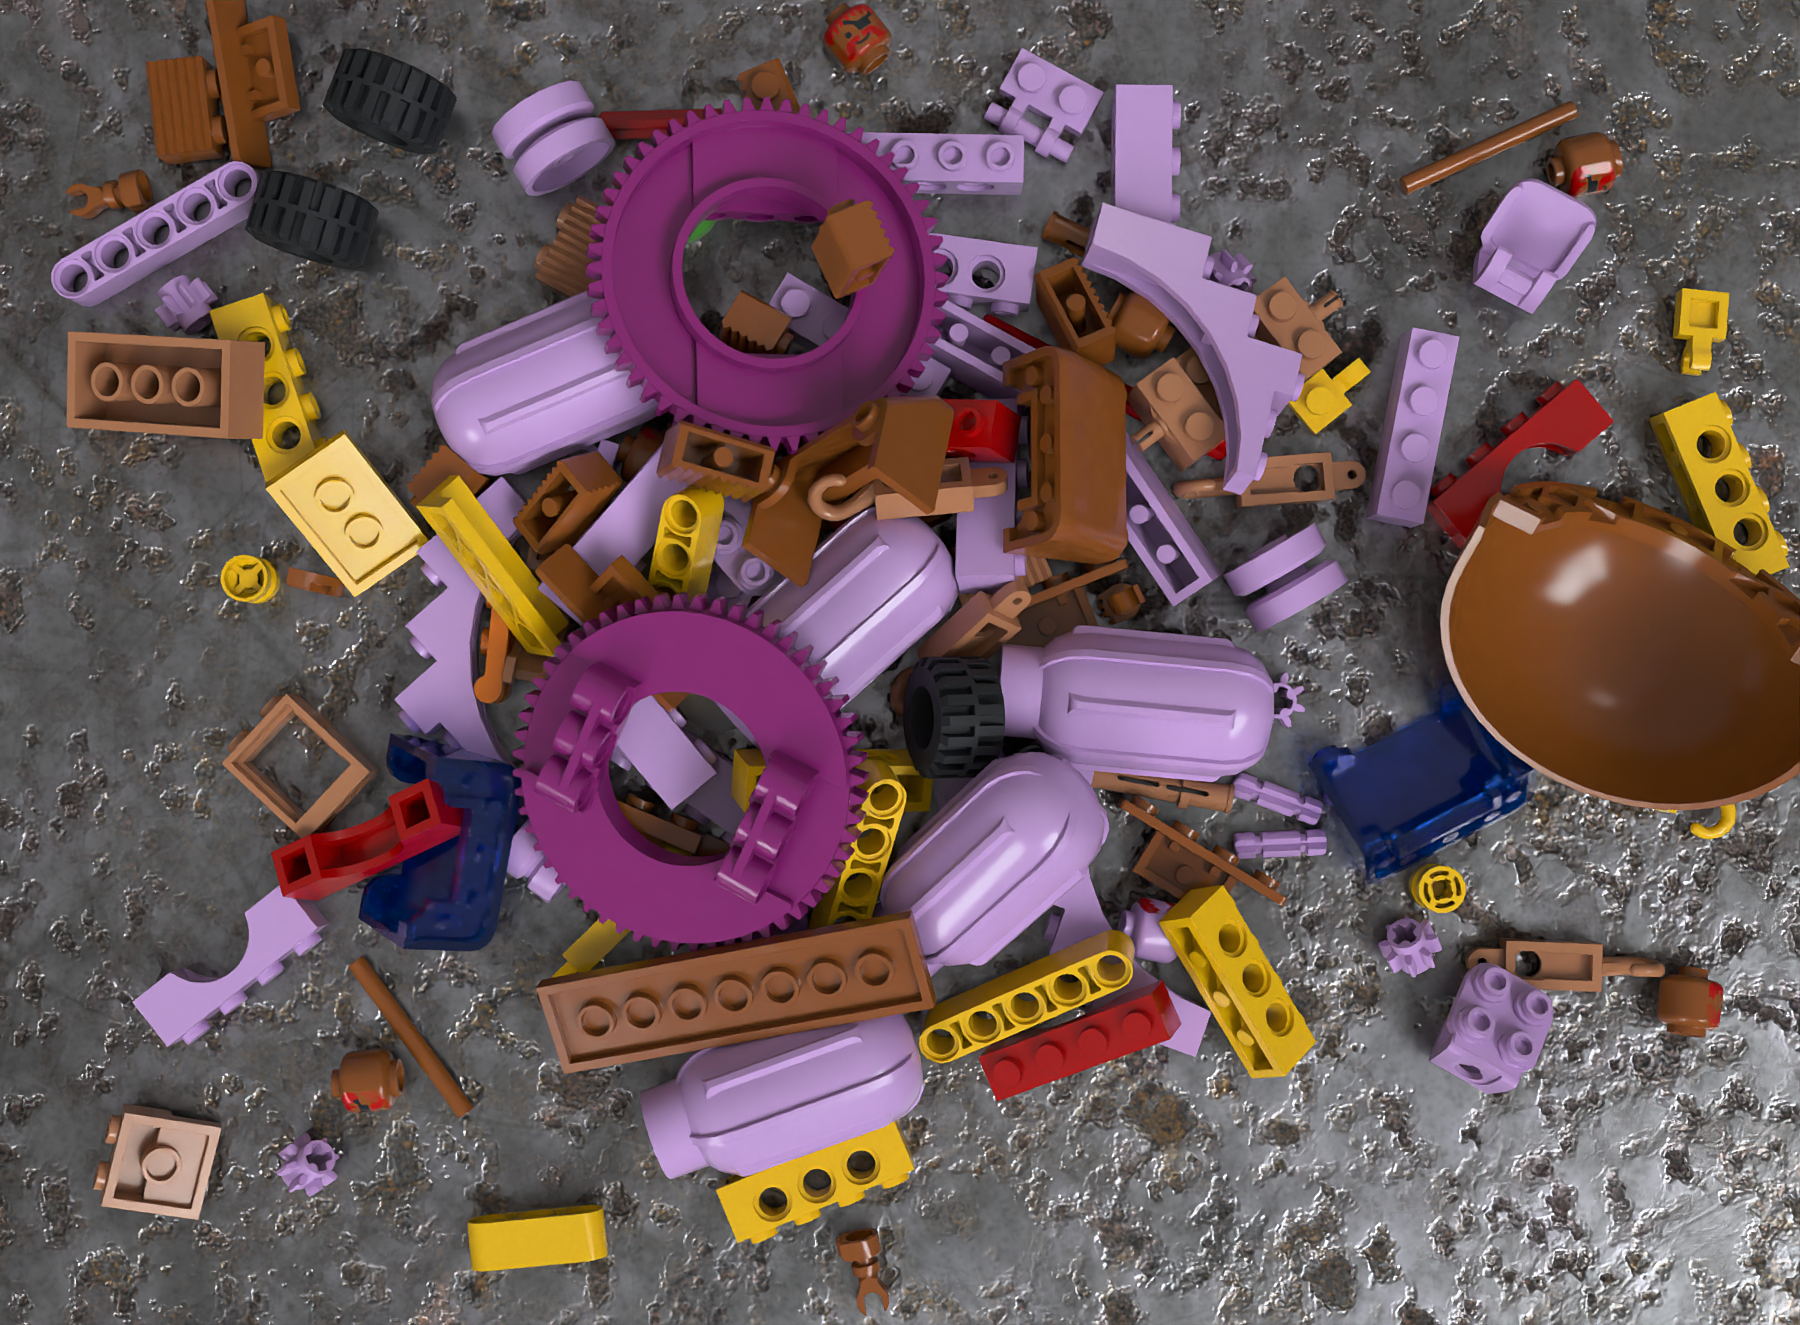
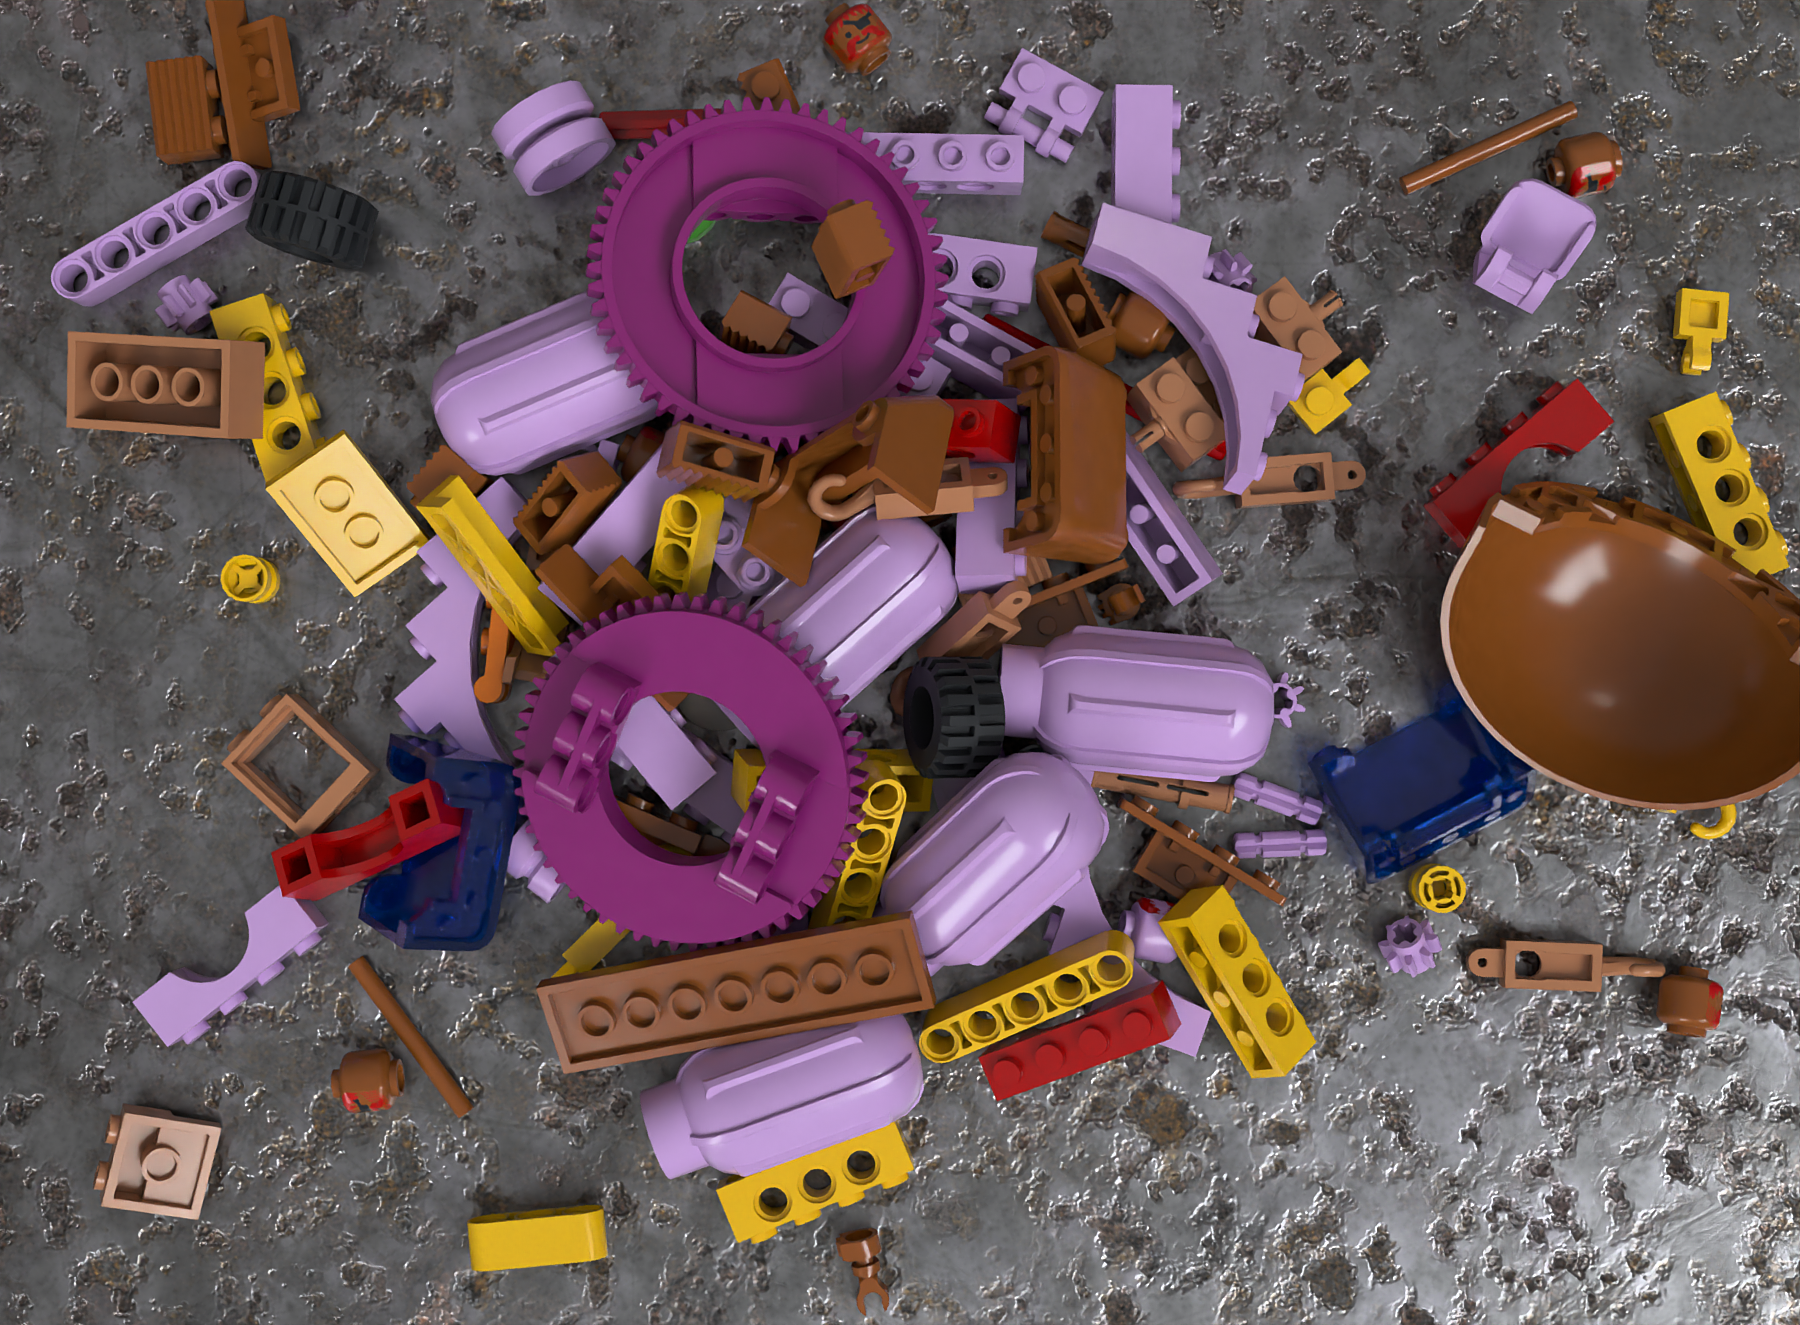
(131, 190): dark orange piece -> none
(308, 1164): lavender gear -> none
(315, 582): dark orange tile -> none
(389, 101): black tyre -> none
(565, 262): nougat brick -> none
(1286, 579): lavender wheel -> none
(1412, 427): lavender brick -> none
(1493, 1029): lavender piece -> none

